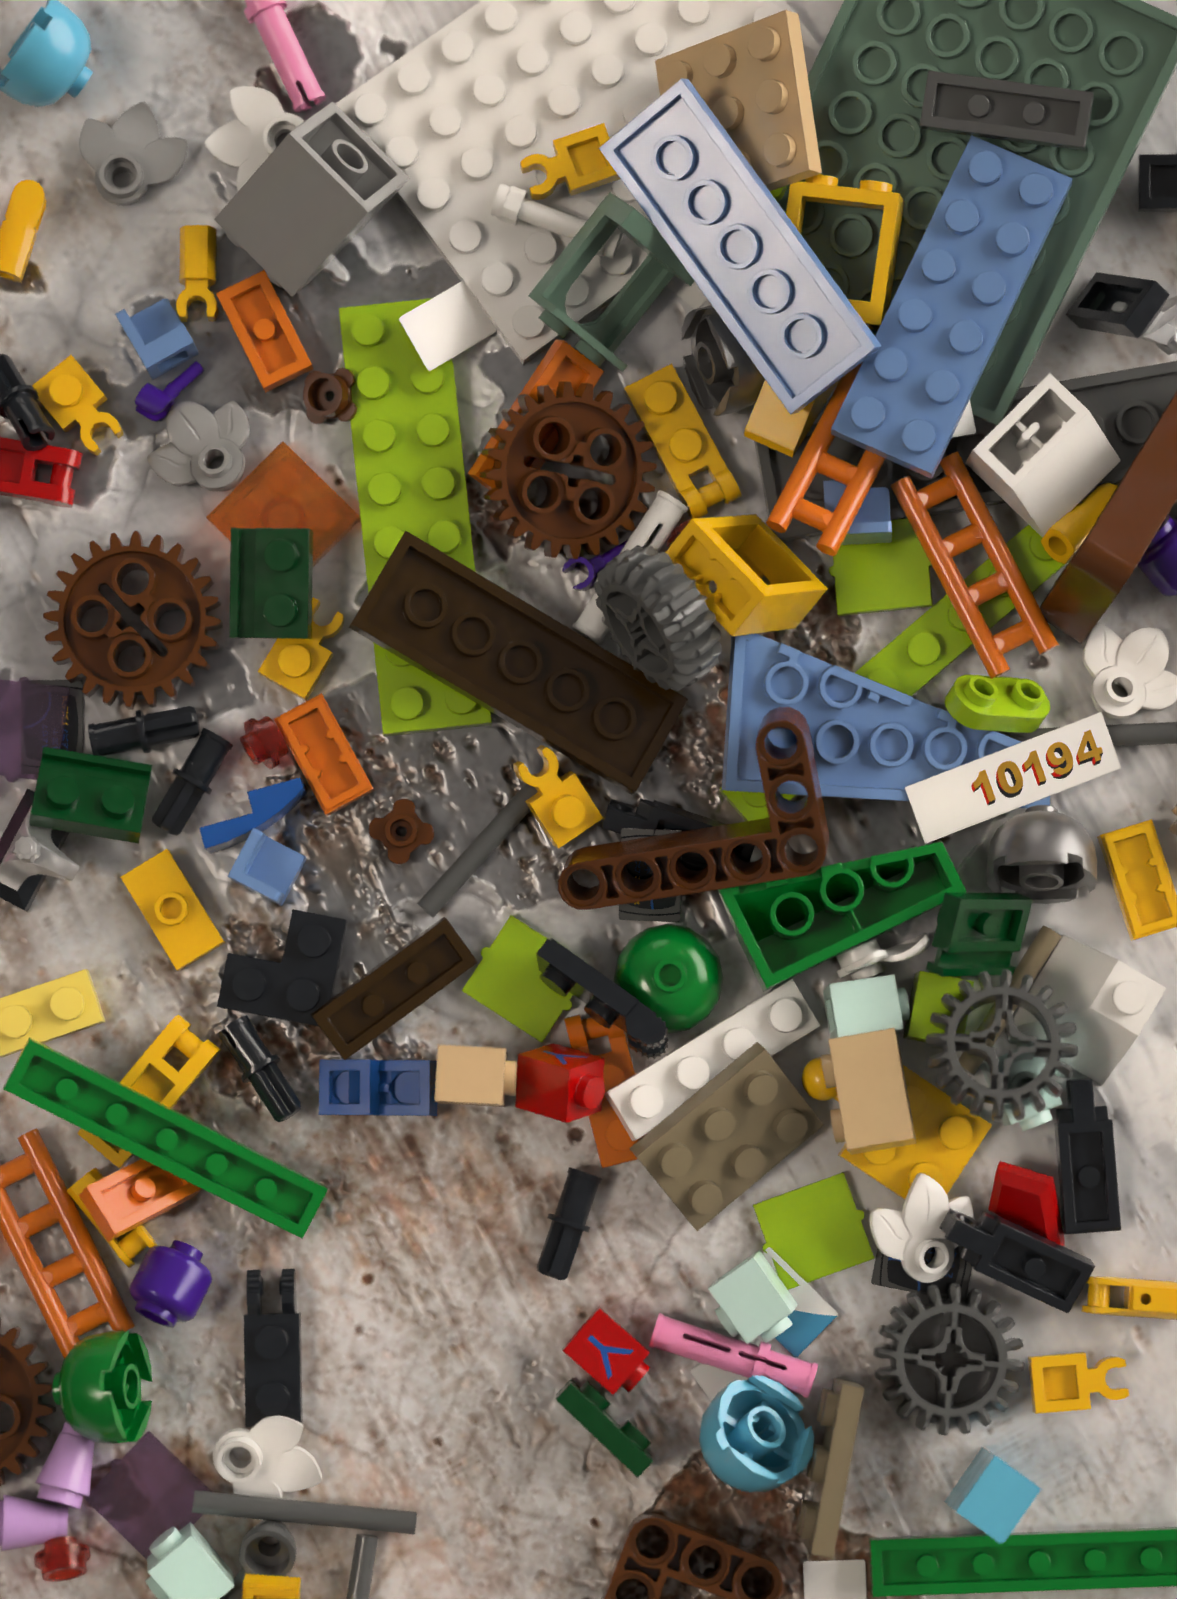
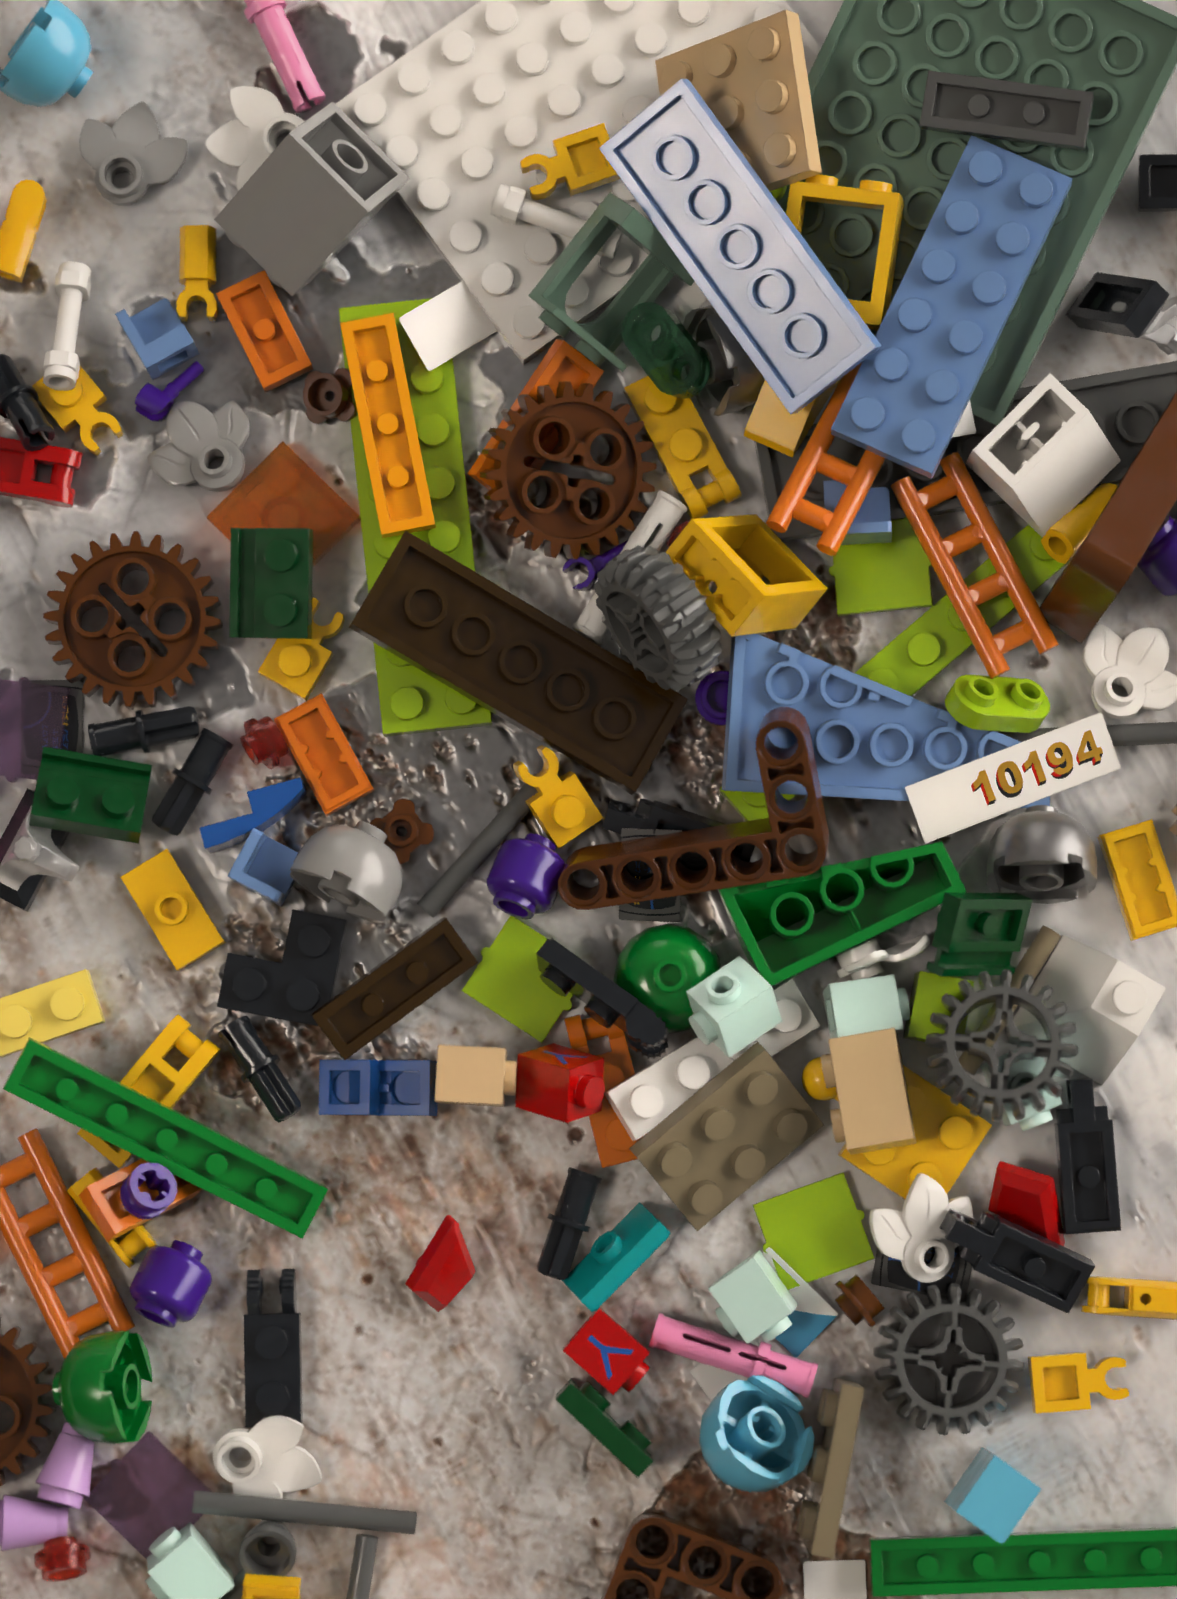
(61, 363): none -> white bar
(156, 1178): none -> bush
(352, 869): none -> light grey cylinder
(387, 425): none -> light orange plate
(442, 1267): none -> red piece
(525, 876): none -> dark purple head
(616, 1257): none -> teal plate
(667, 354): none -> clear green plate
(712, 697): none -> dark purple plate
(733, 1007): none -> light aqua brick
(858, 1301): none -> reddish brown plate

